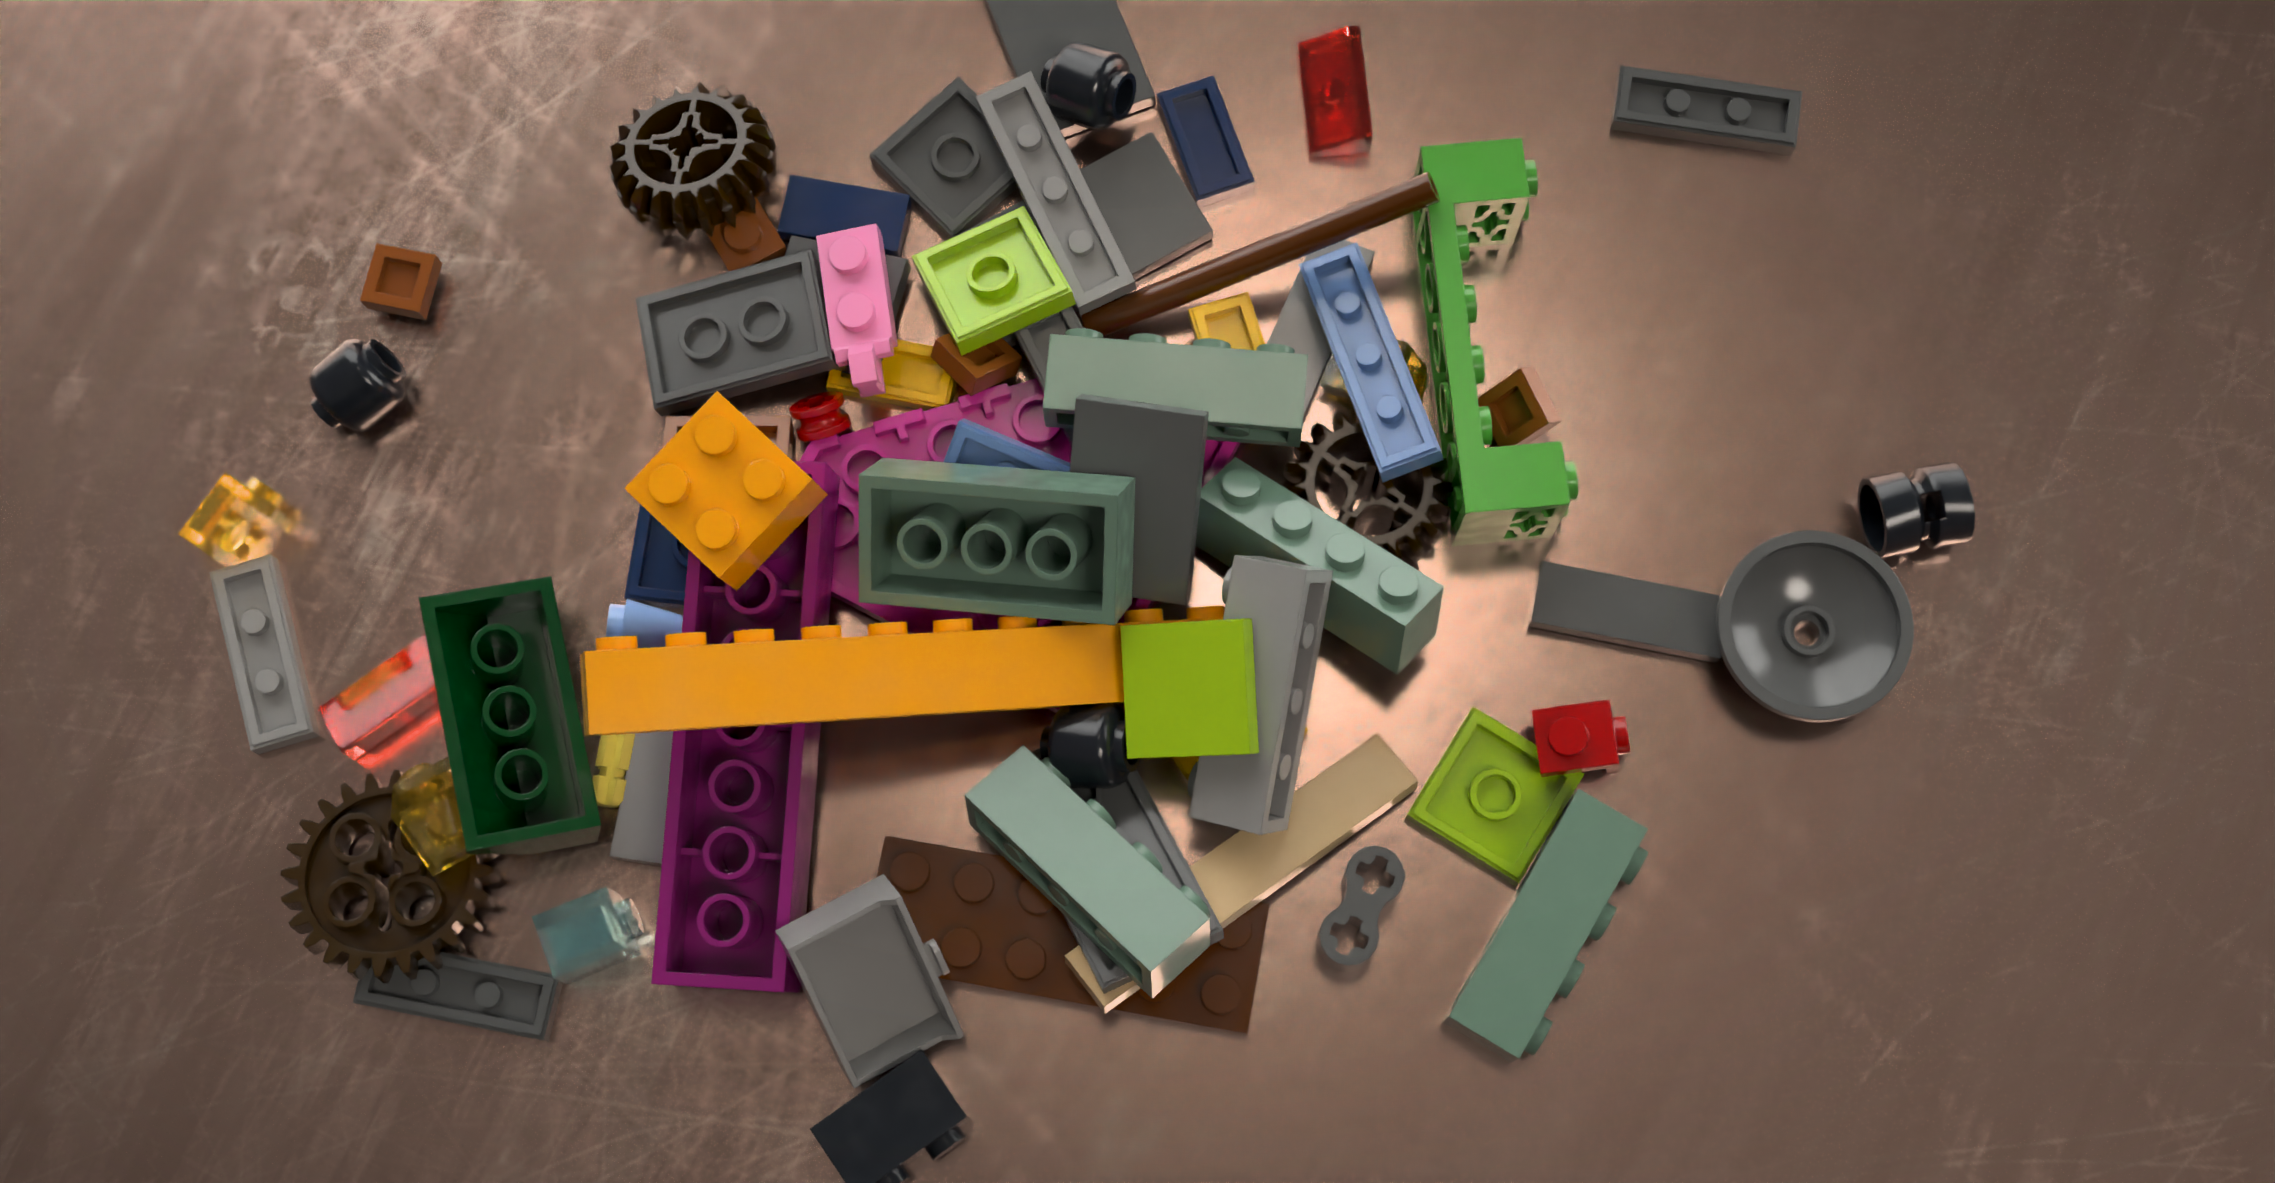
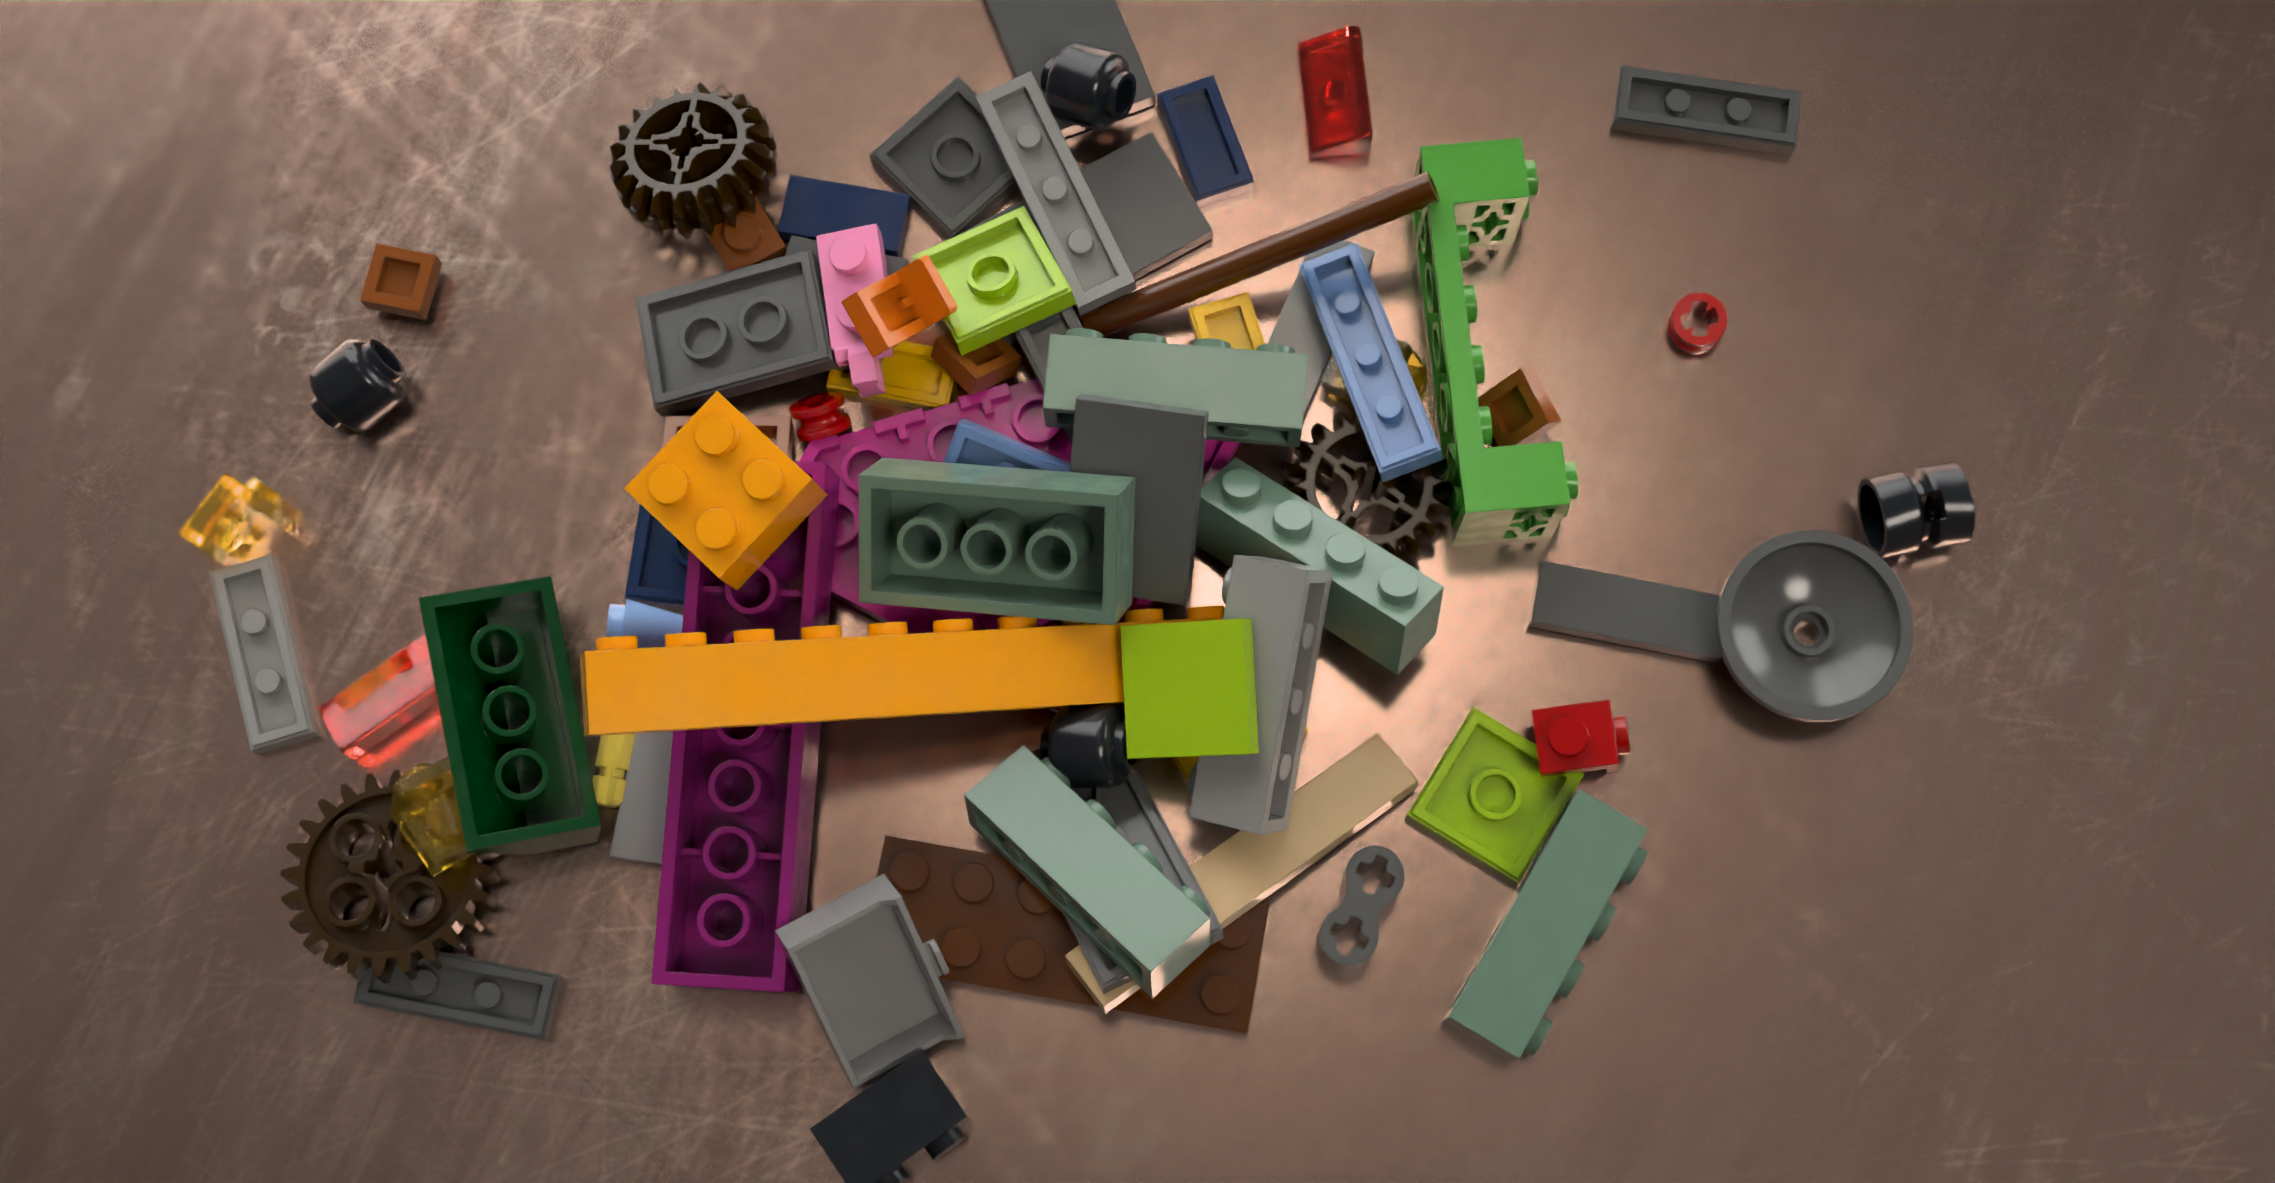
(589, 934): clear light blue brick -> none
(899, 305): none -> orange bracket
(1711, 307): none -> red bush

